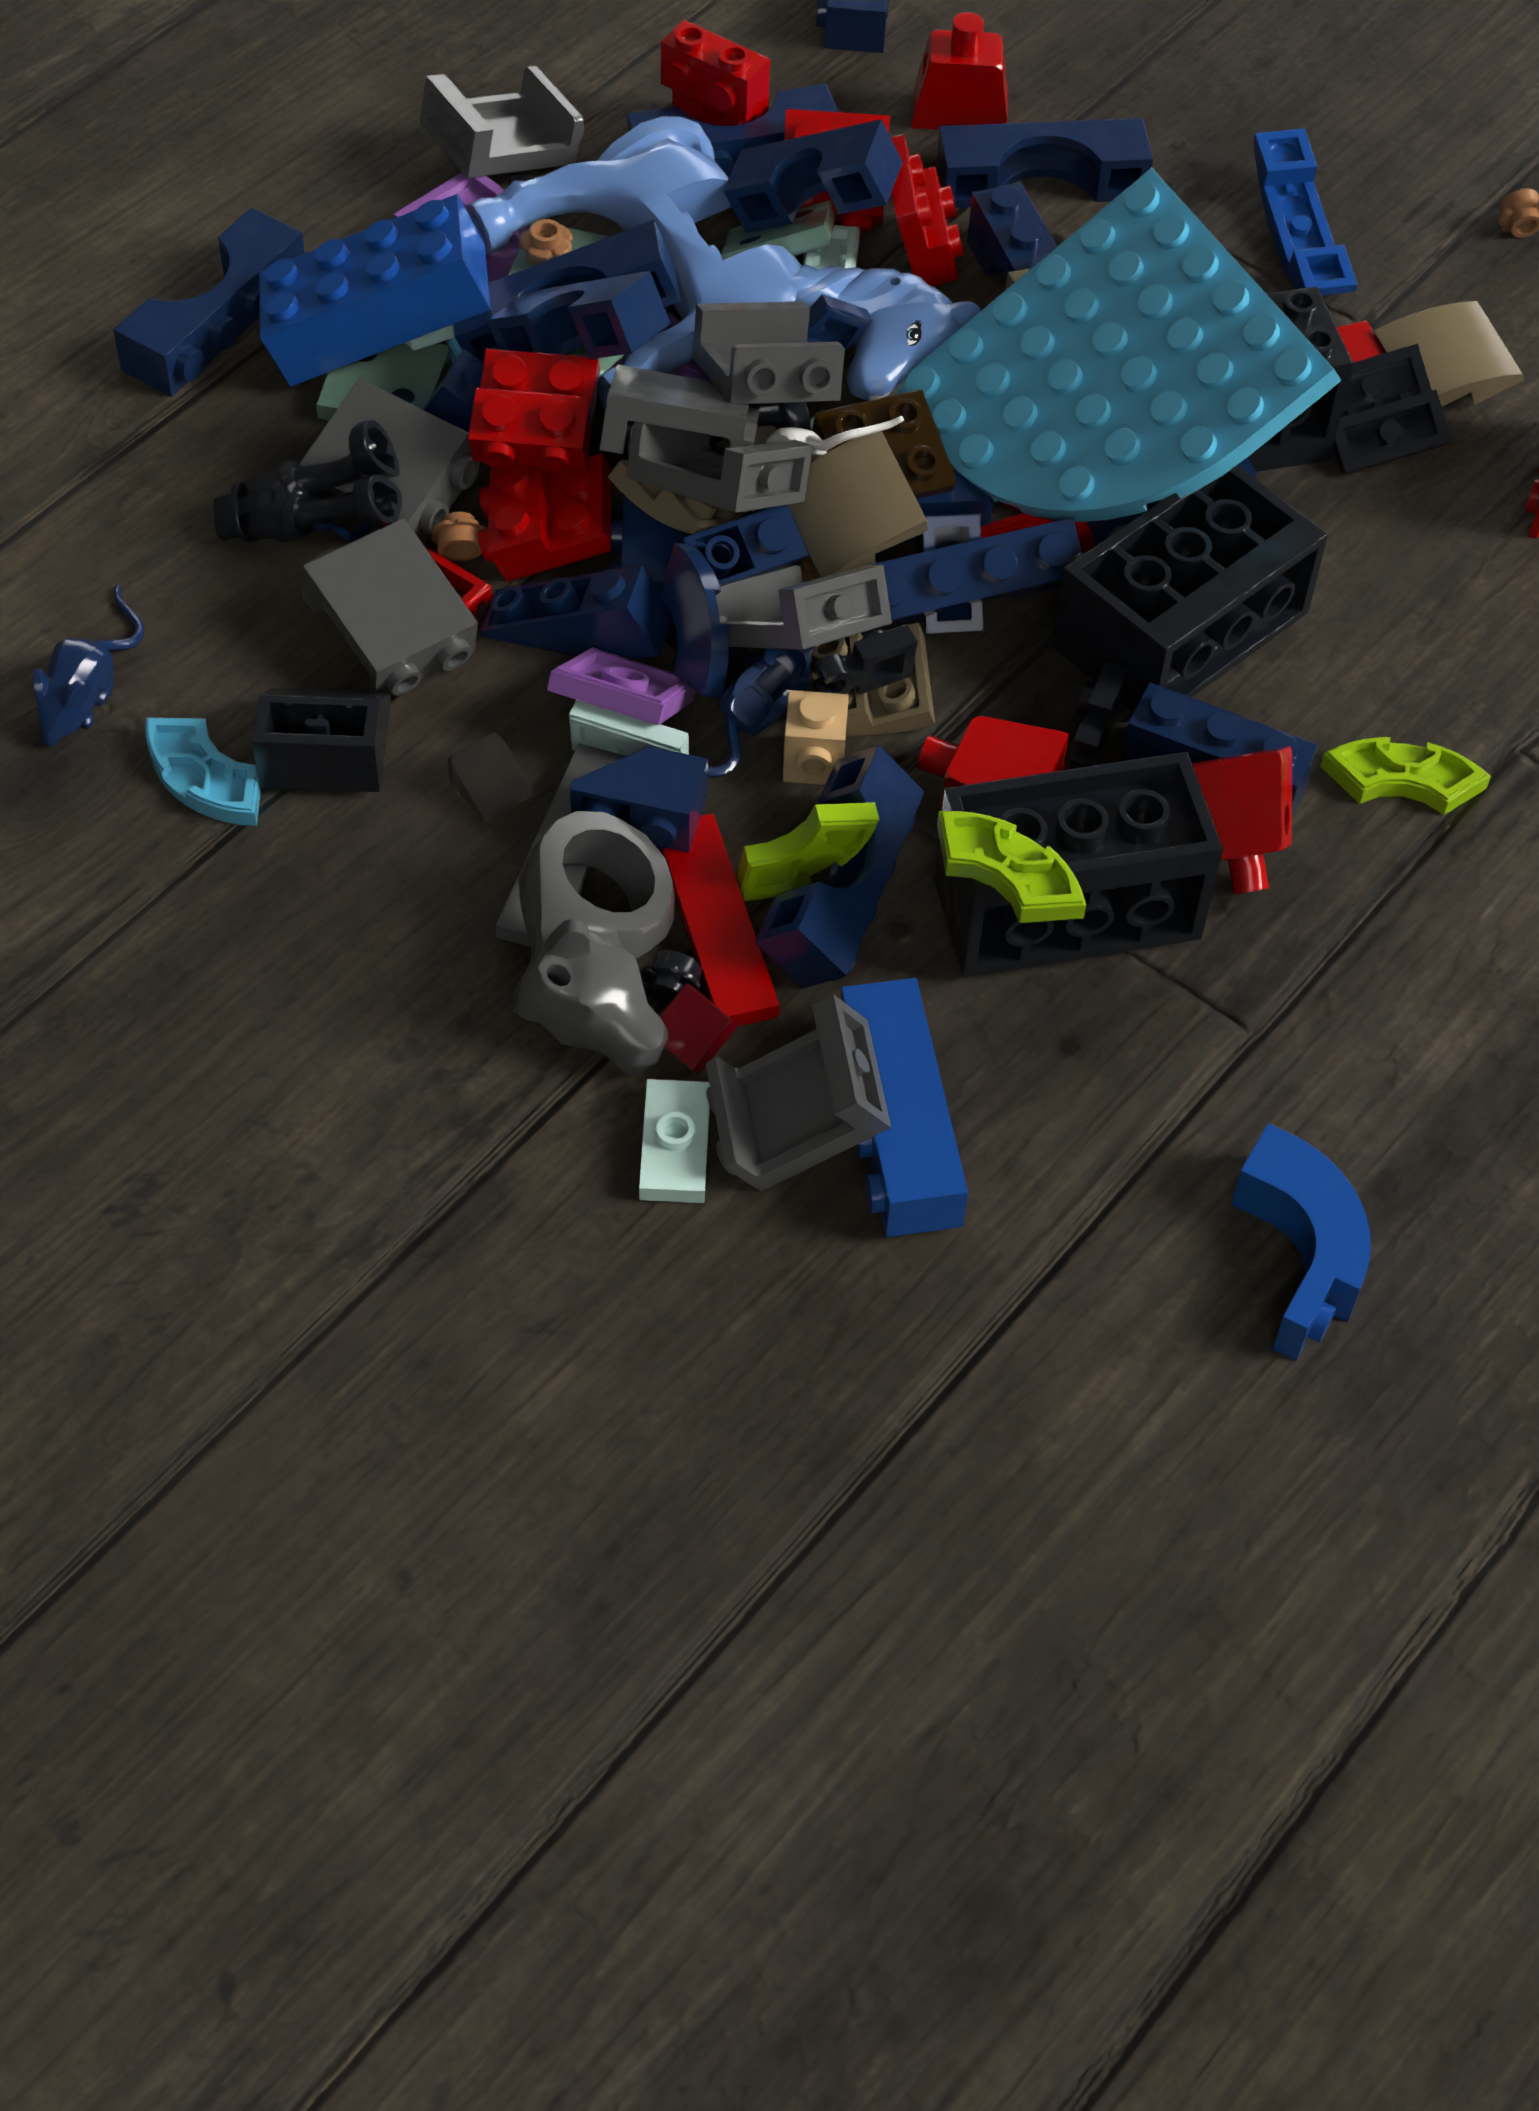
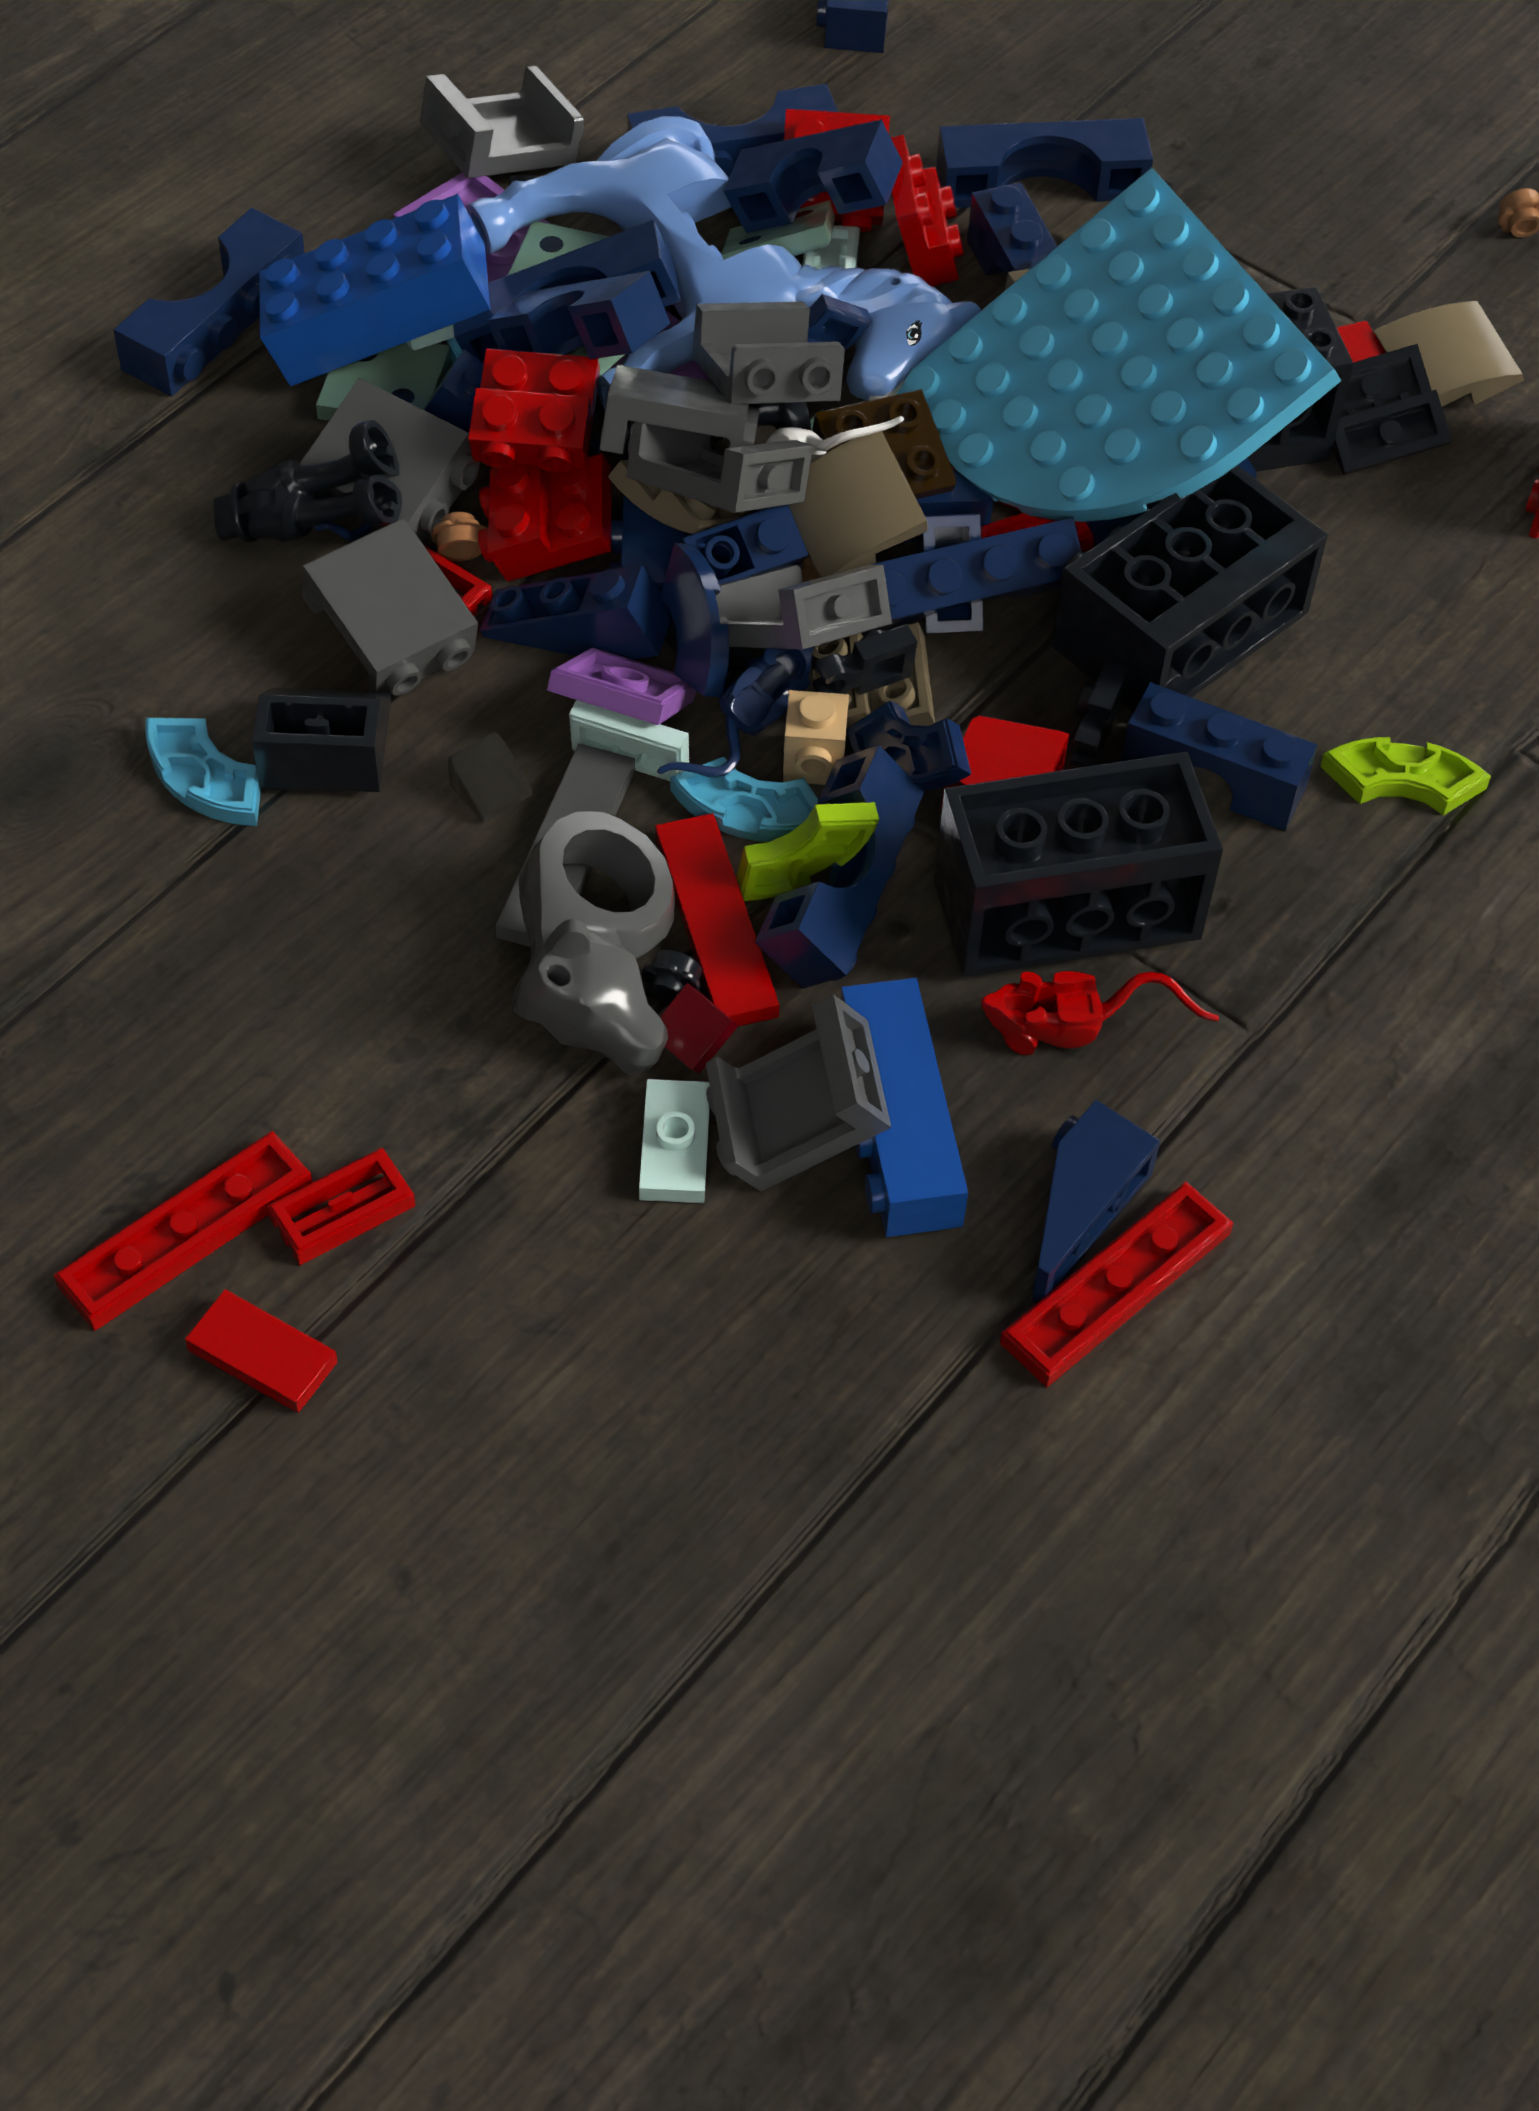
(78, 679): dark blue animal -> none
(181, 1231): none -> red tile
(261, 1350): none -> red tile
(345, 1214): none -> red tile
(545, 241): medium nougat plate -> none
(651, 791): dark blue slope -> none
(714, 76): red plate -> none
(745, 805): none -> medium azure tile
(928, 754): none -> dark blue tile
(961, 77): red torso -> none
(1018, 868): lime tile -> none
(1064, 1010): none -> red animal
(1094, 1177): none -> dark blue slope
(1115, 1284): none -> red tile
(1250, 810): red torso -> none
(1296, 215): blue slope -> none
(1325, 1220): blue arch -> none

